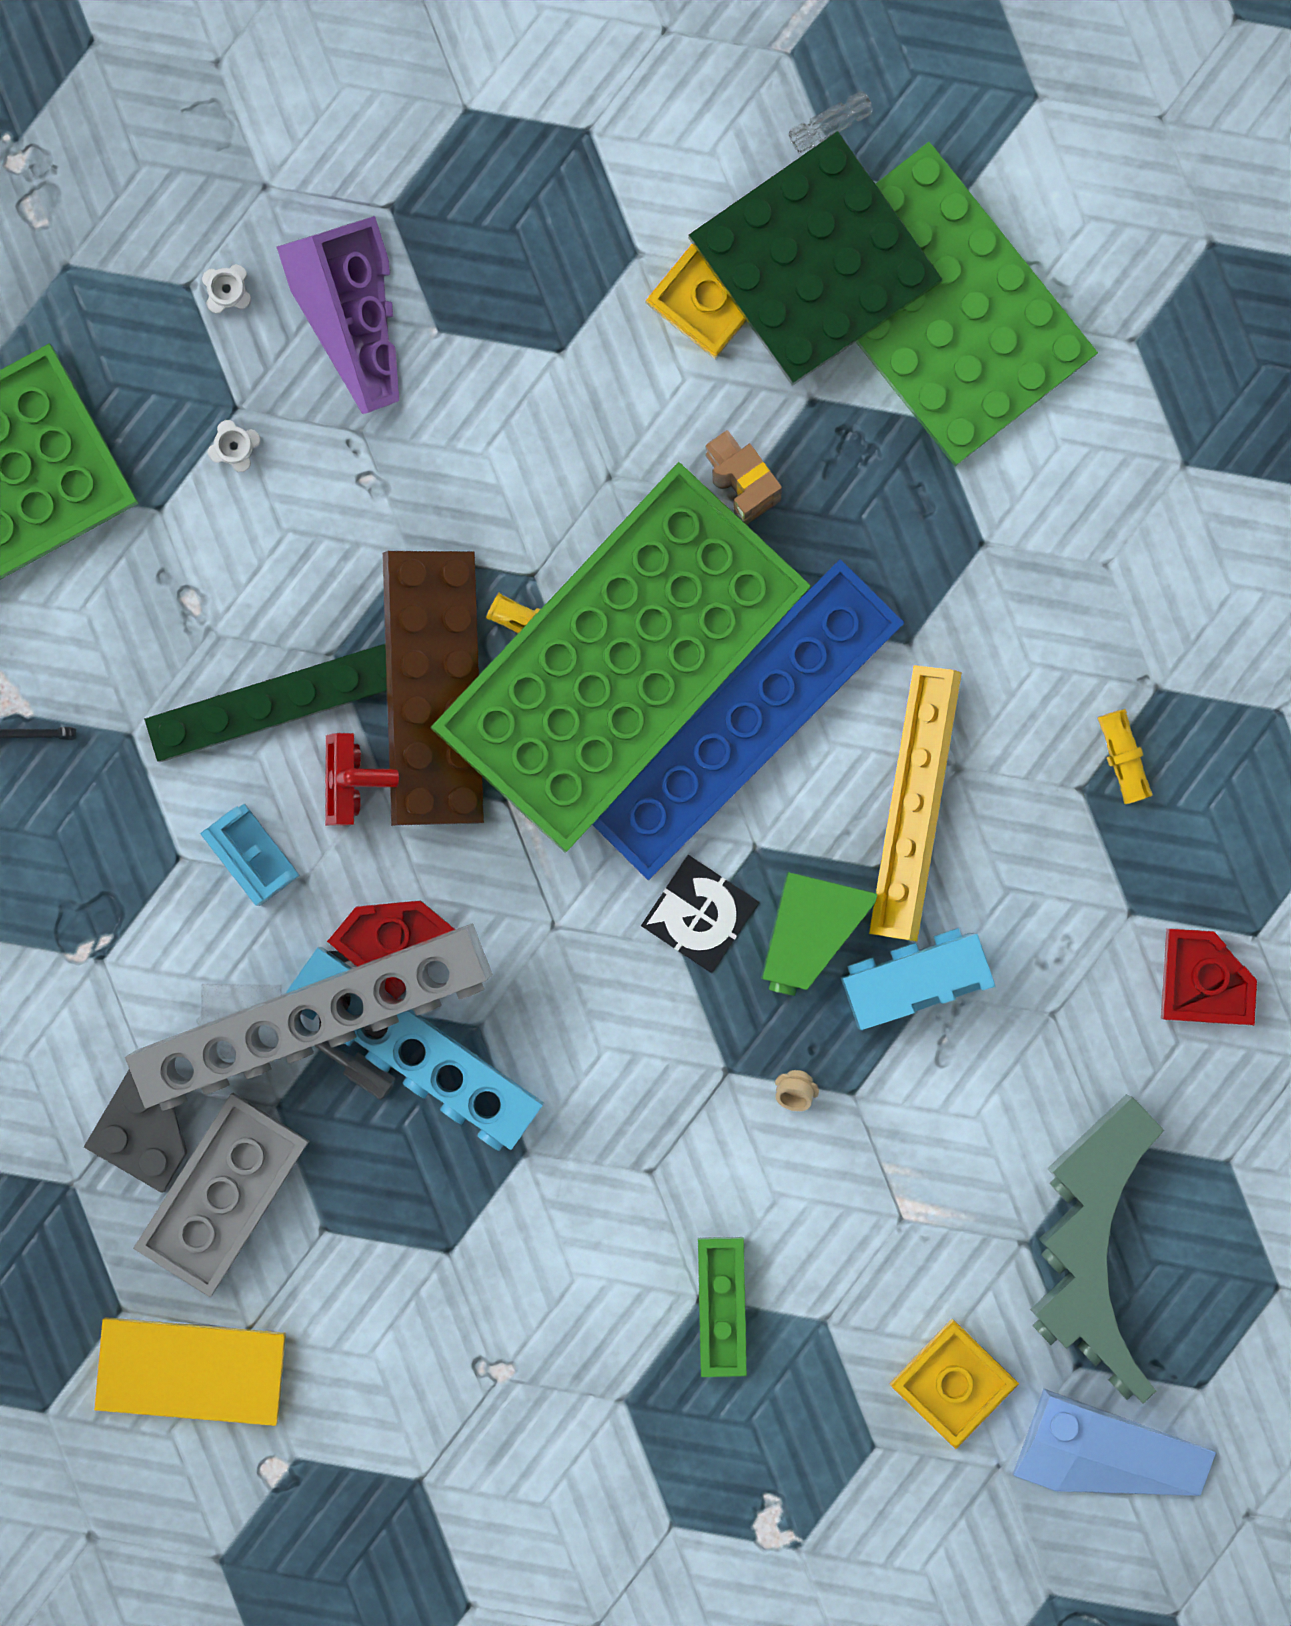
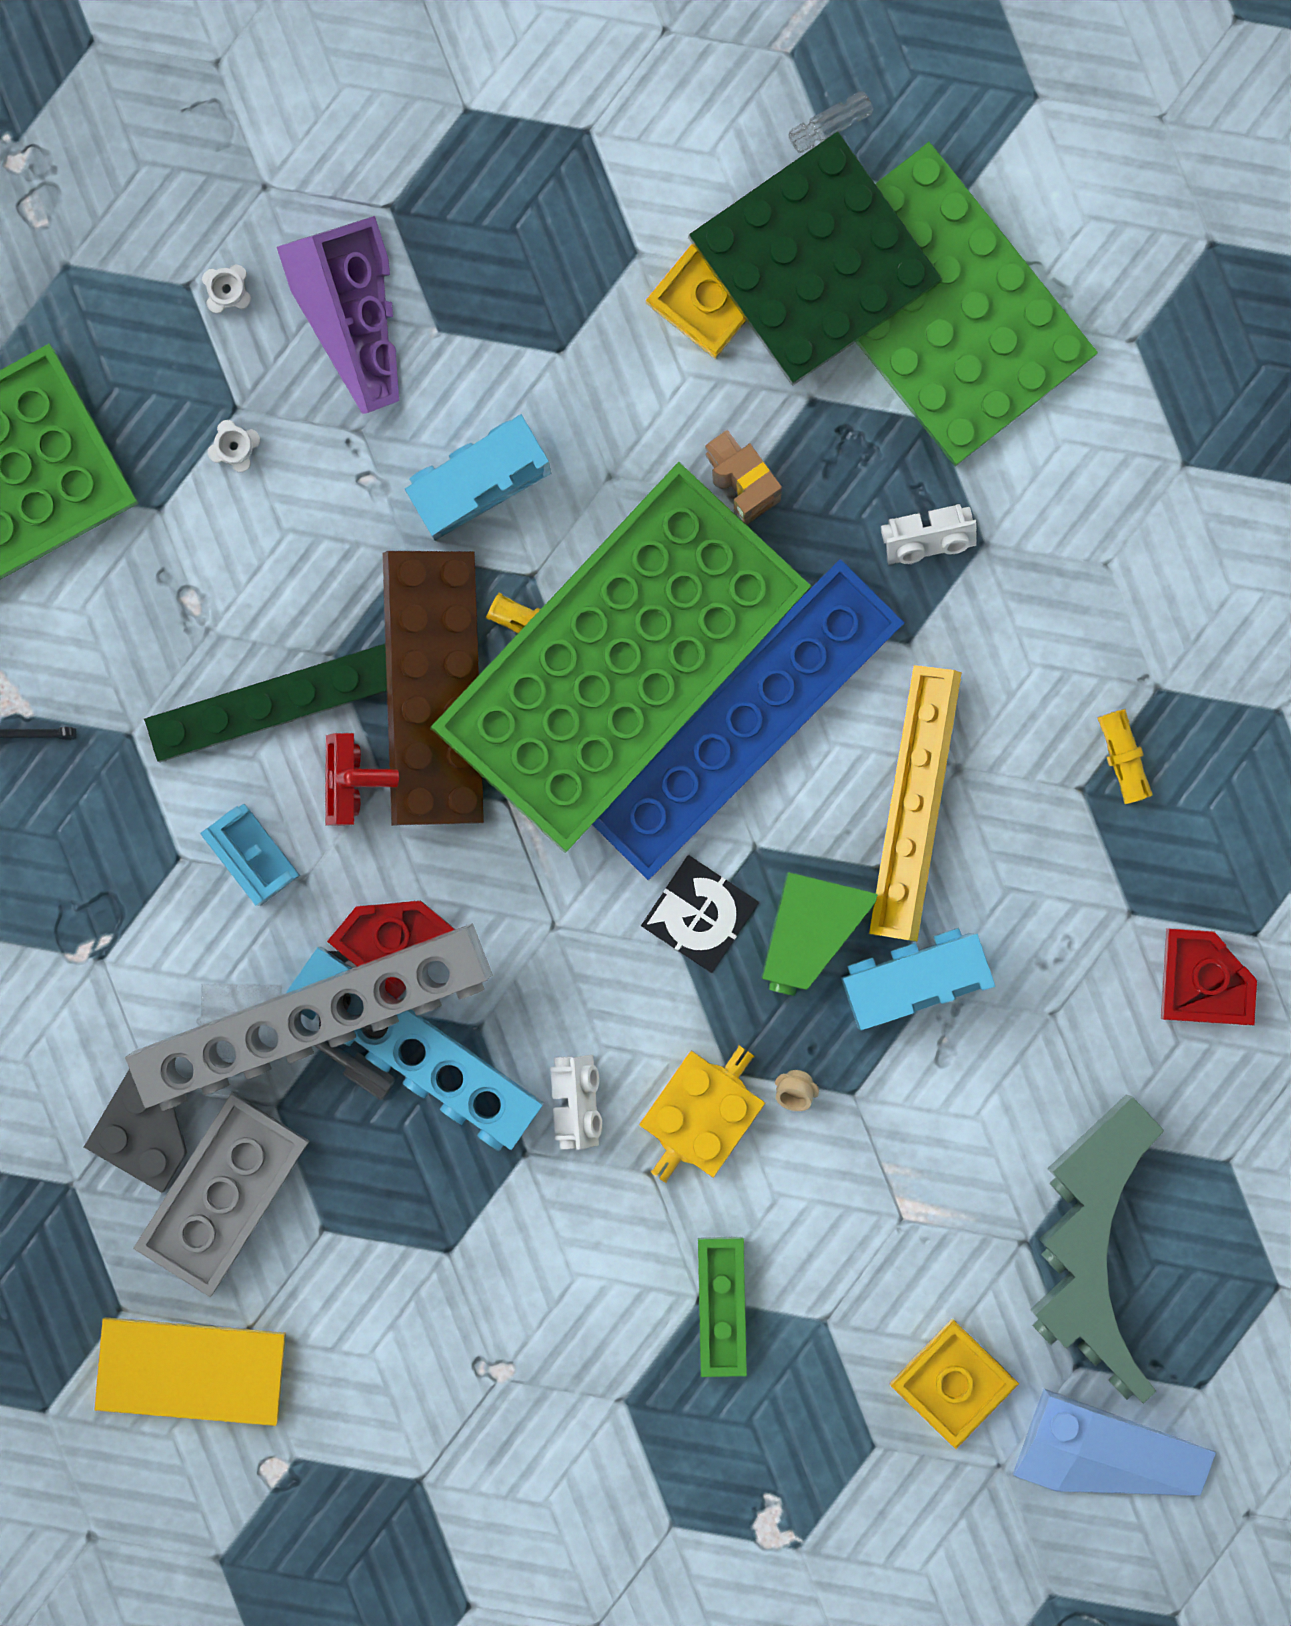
(478, 477): none -> medium azure wedge
(580, 1123): none -> white hinge
(702, 1114): none -> yellow plate
(950, 533): none -> white hinge

